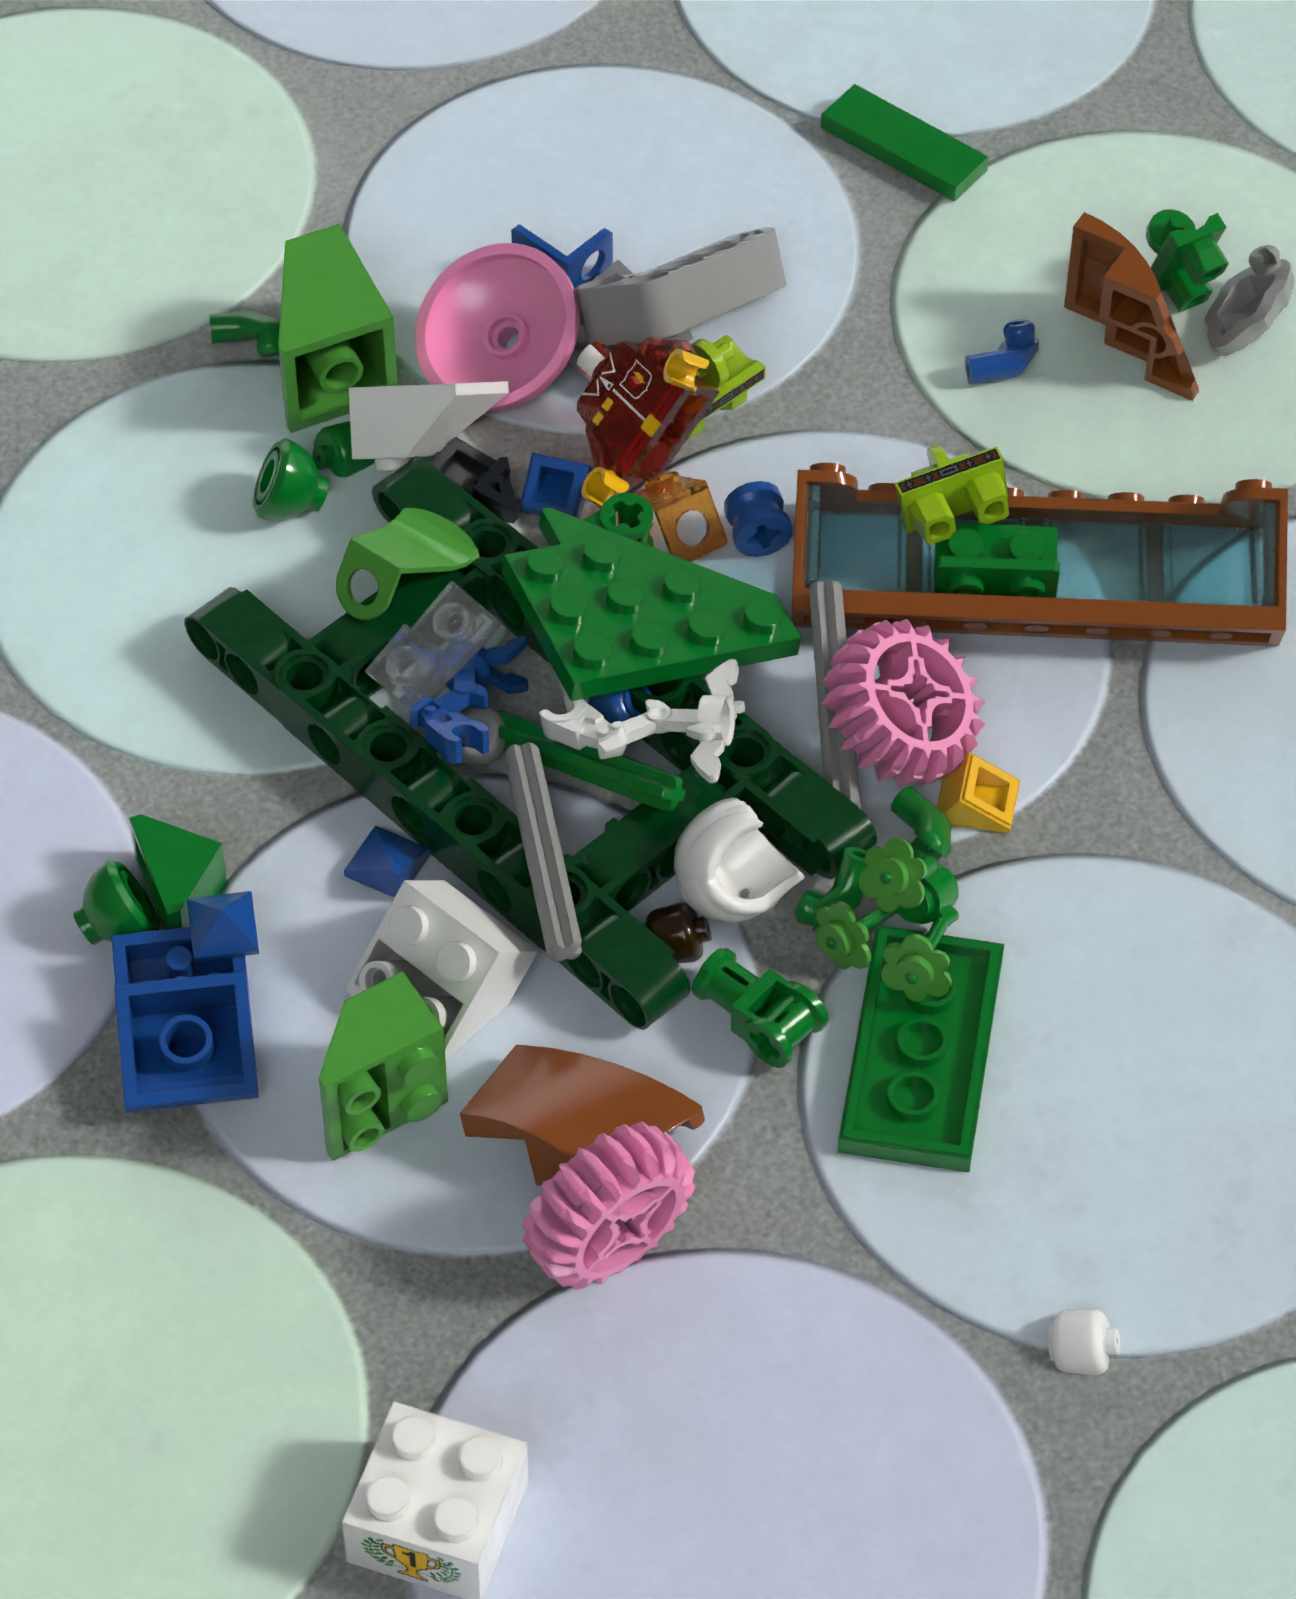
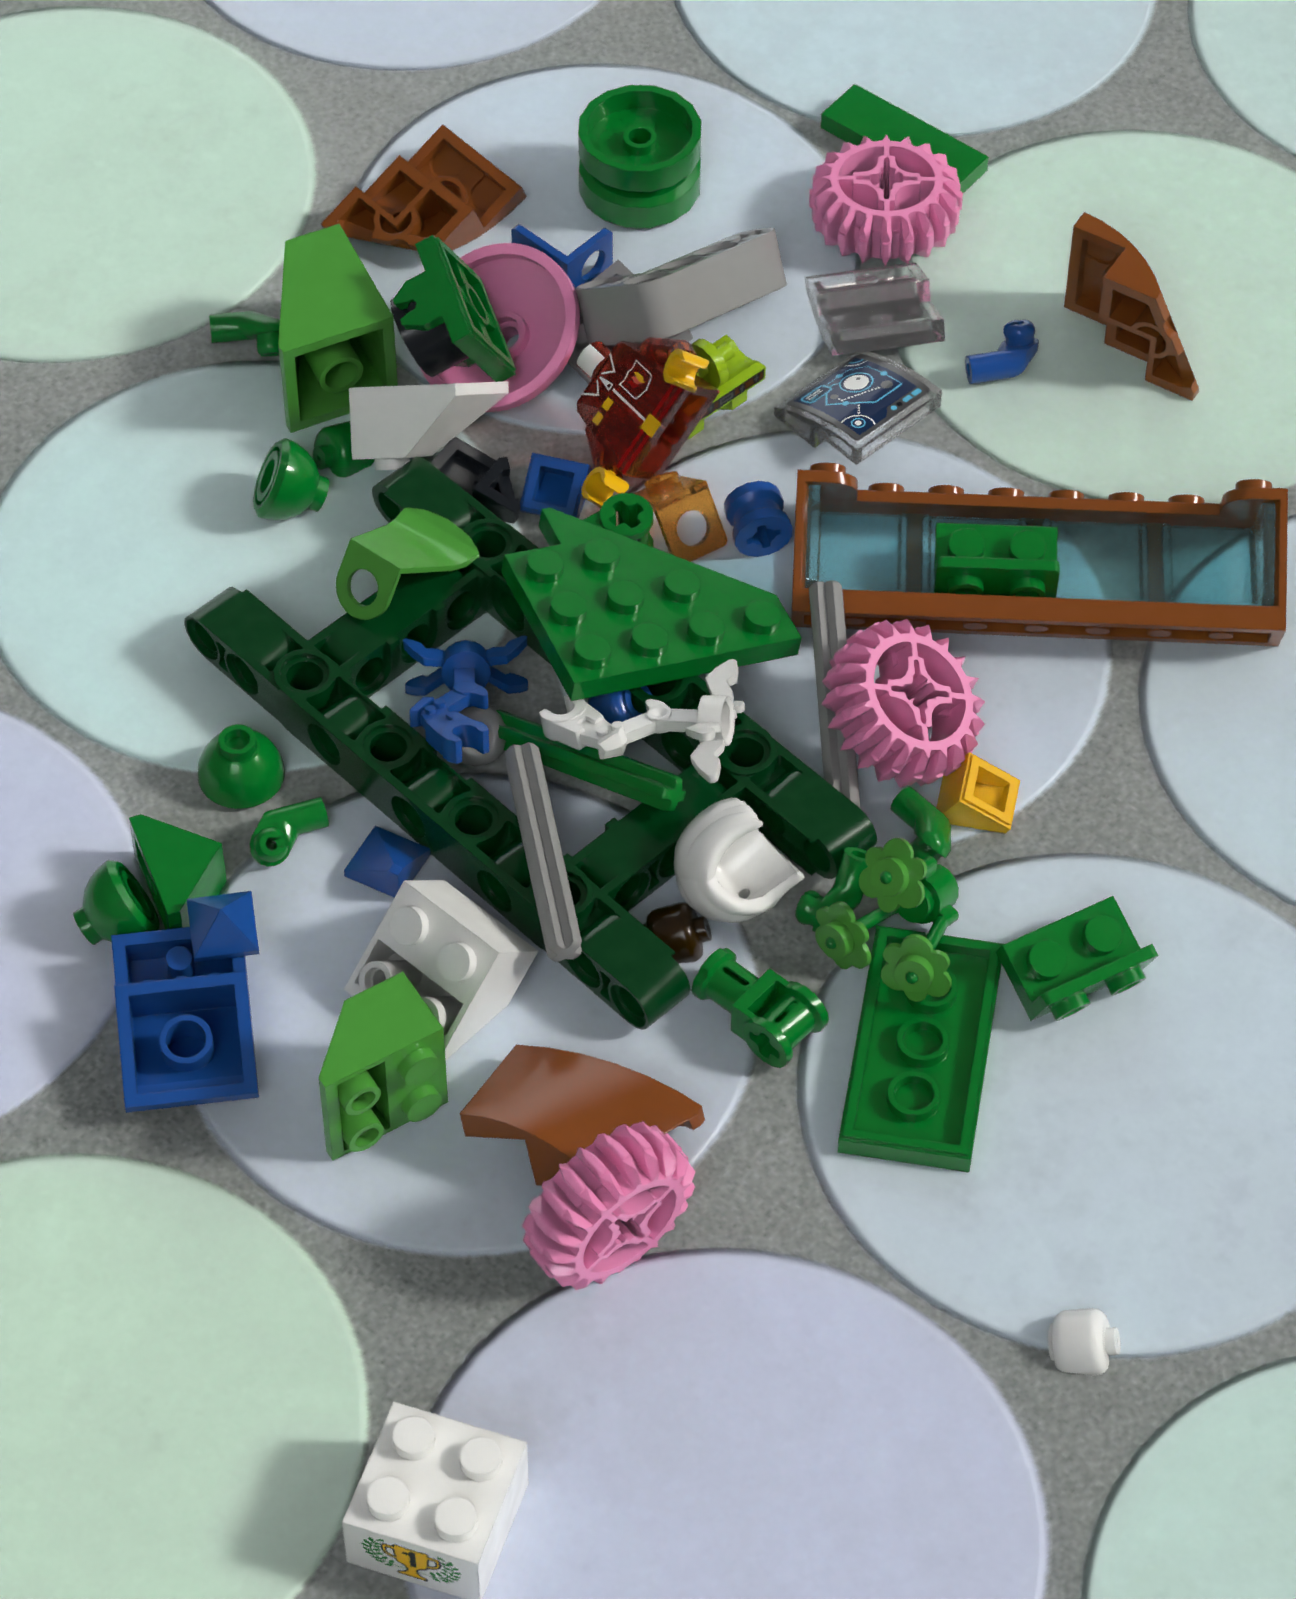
(240, 768): none -> green brick
(282, 826): none -> green arm
(435, 648): clear slope -> none
(438, 192): none -> dark orange slope
(449, 316): none -> green piece
(639, 156): none -> green wheel
(860, 405): none -> slope
(874, 309): none -> clear slope
(885, 199): none -> bright pink gear
(950, 489): lime hips -> none
(1074, 958): none -> green bracket
(1186, 256): green hips -> none
(1250, 301): light grey arm -> none

